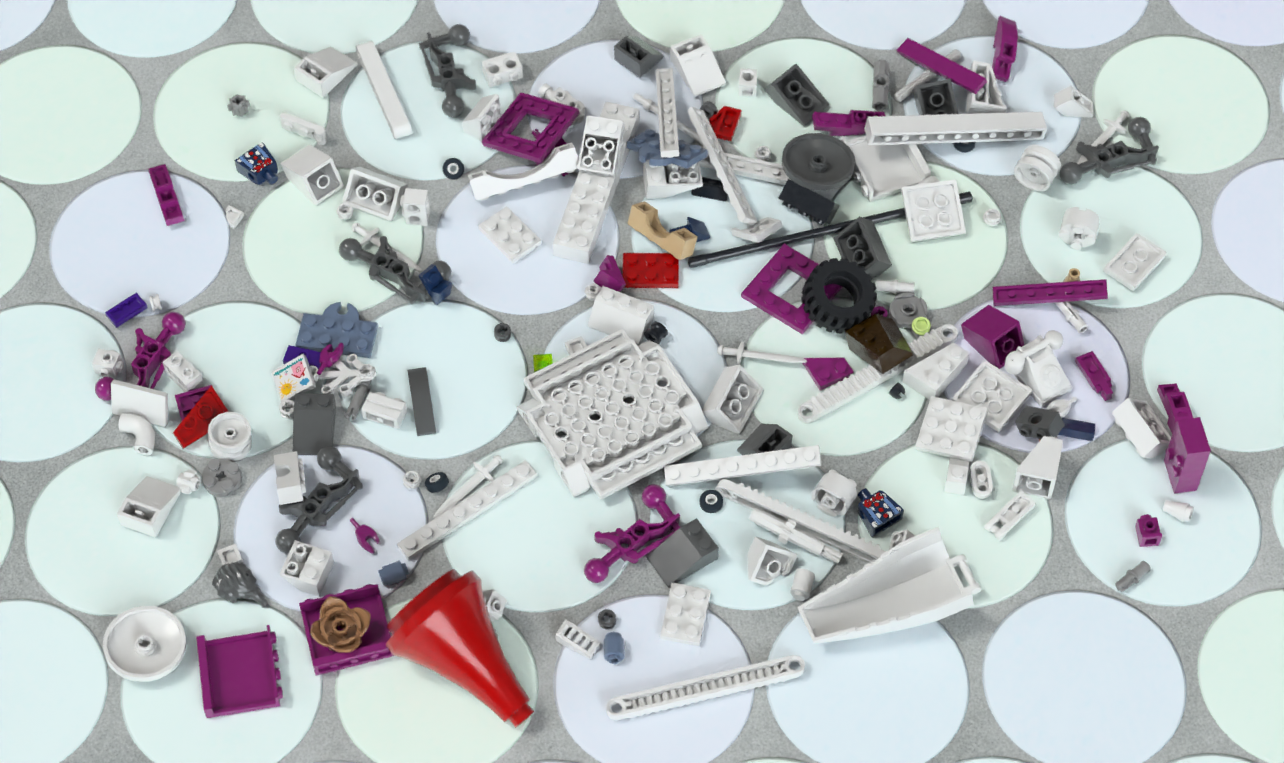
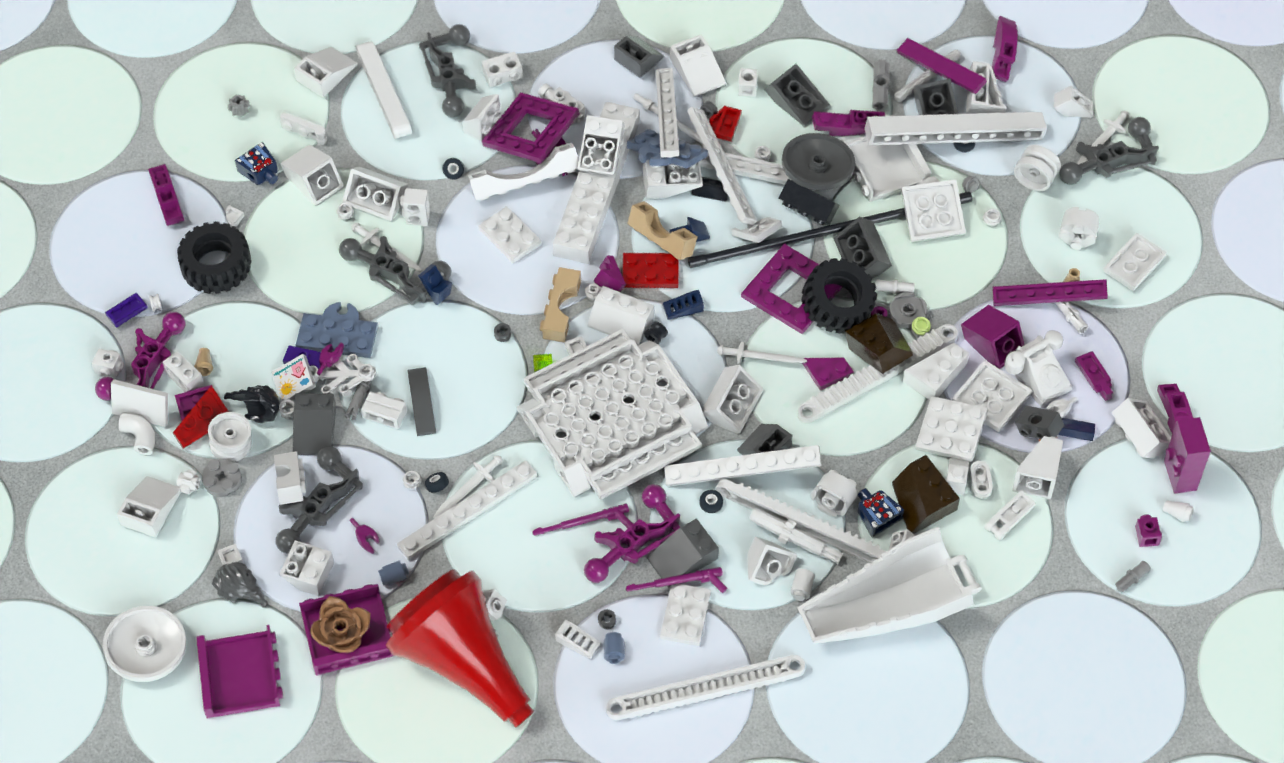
(204, 362): none -> tan cone
(221, 275): none -> black tyre
(260, 402): none -> black hair
(566, 286): none -> tan arch
(609, 514): none -> magenta piece
(685, 298): none -> dark blue slope
(708, 575): none -> magenta piece
(896, 390): black hinge -> none
(923, 494): none -> dark brown wedge
(970, 184): none -> light grey plate

